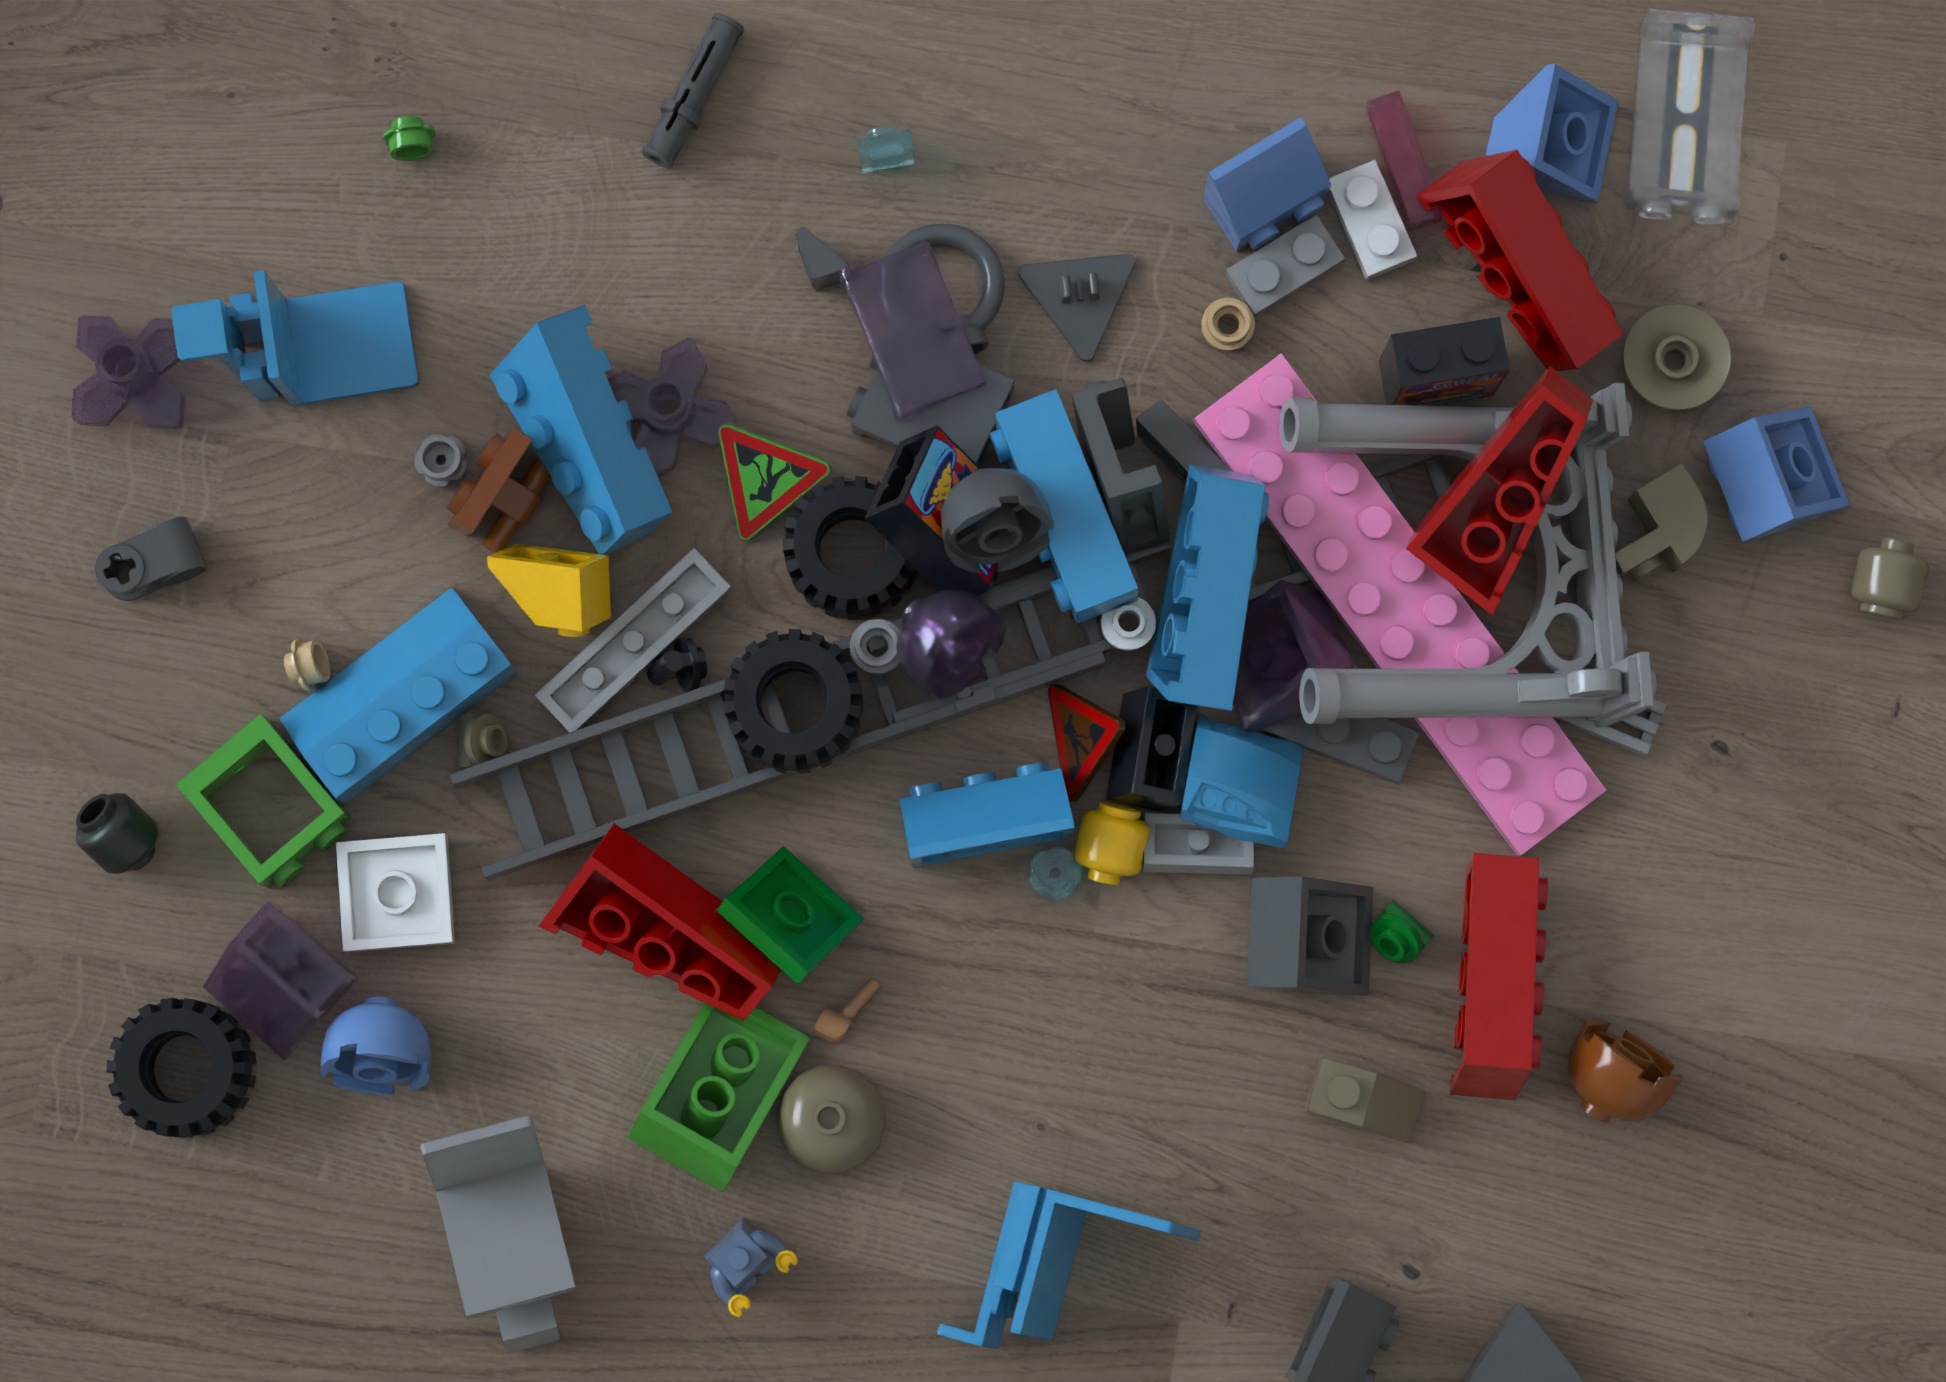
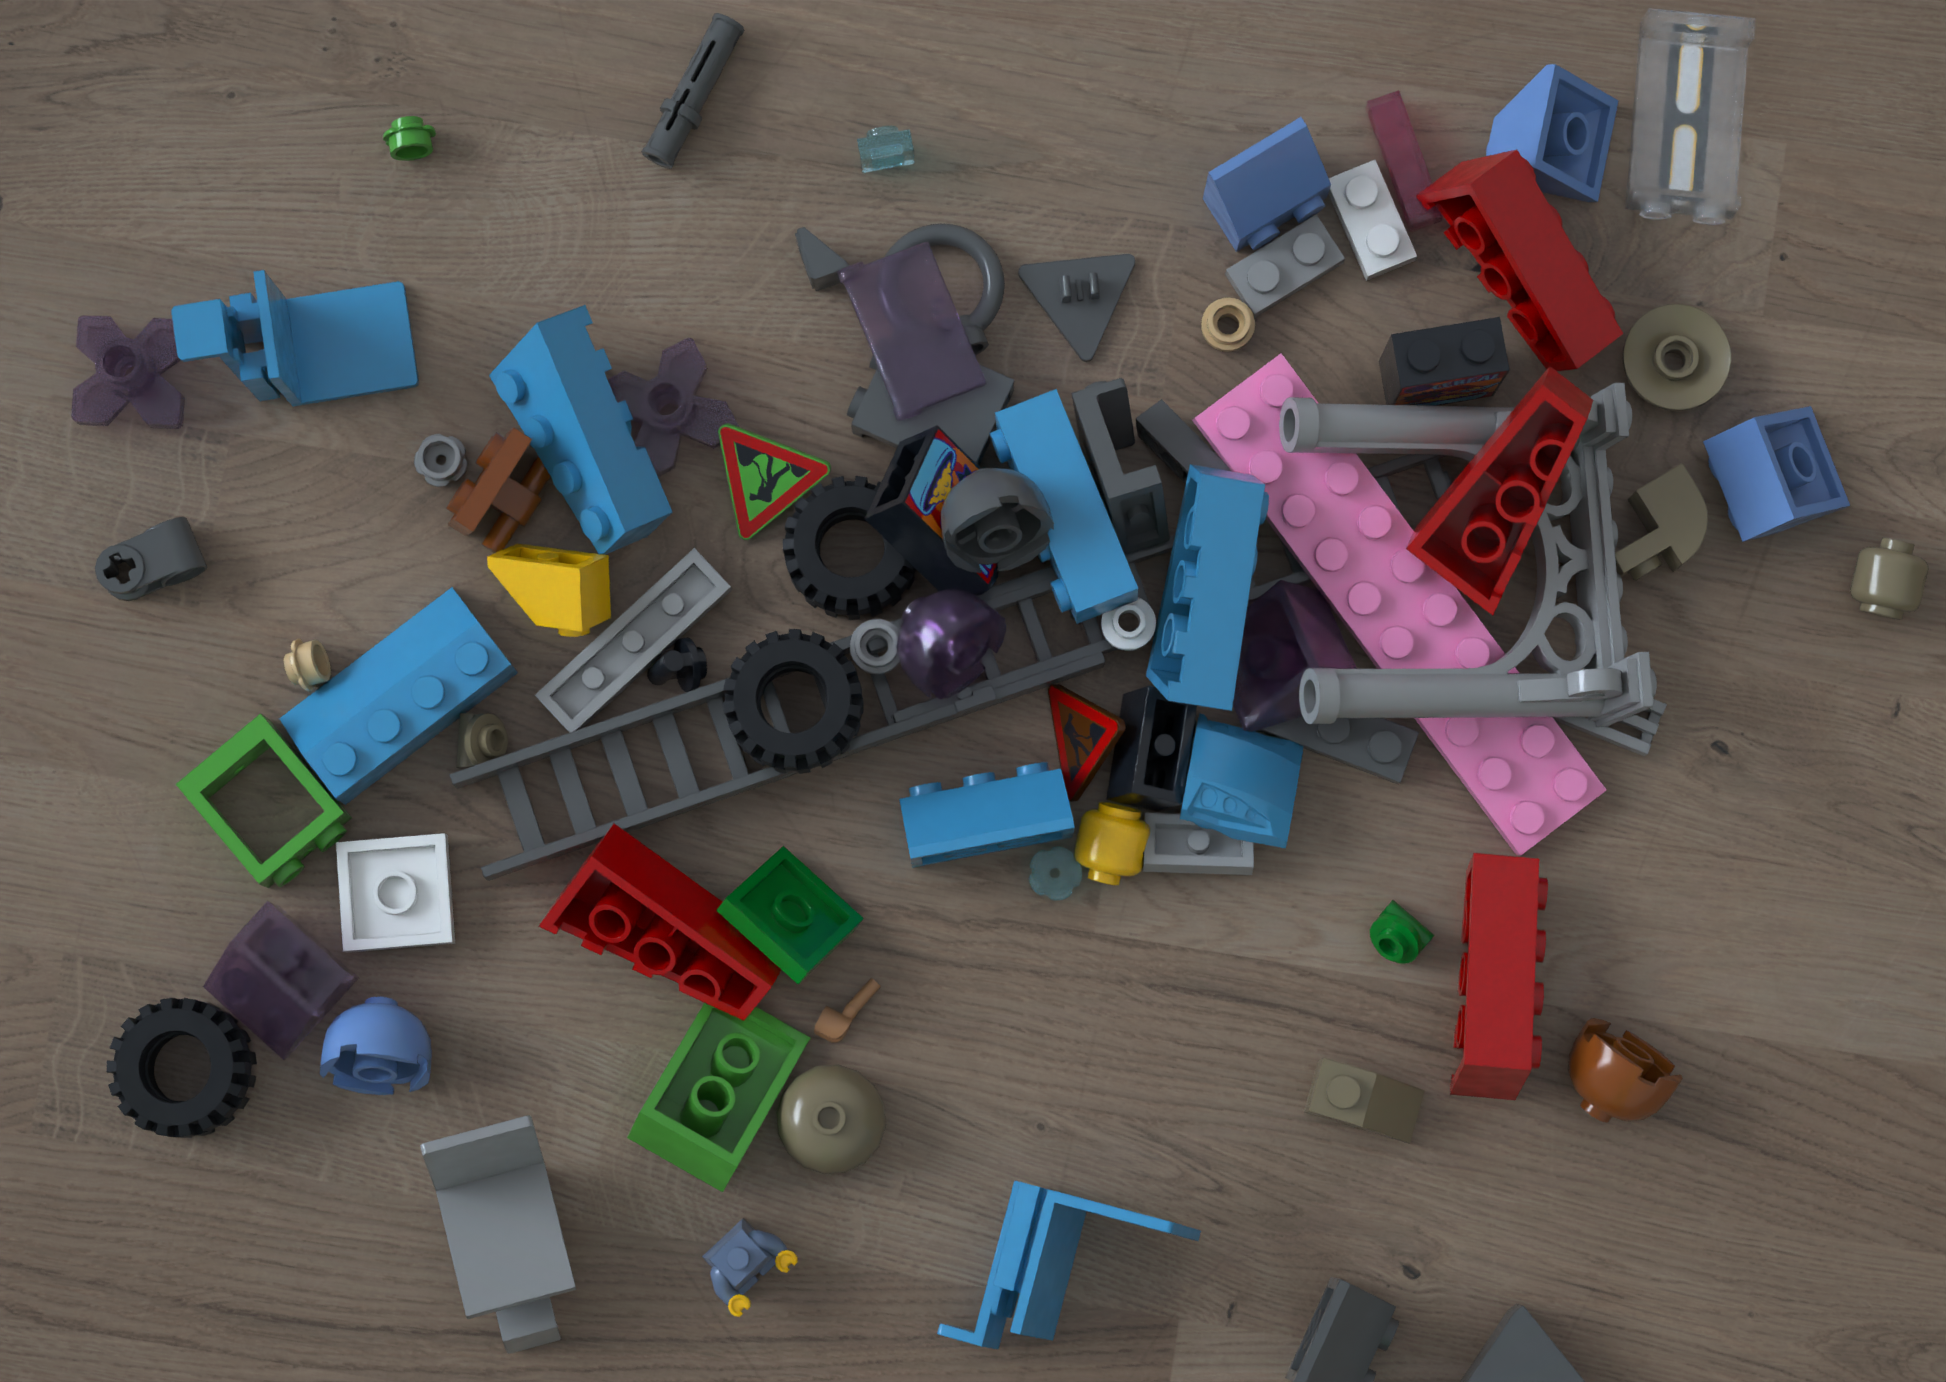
(116, 833): pearl dark grey head -> none
(1309, 936): dark grey slope -> none

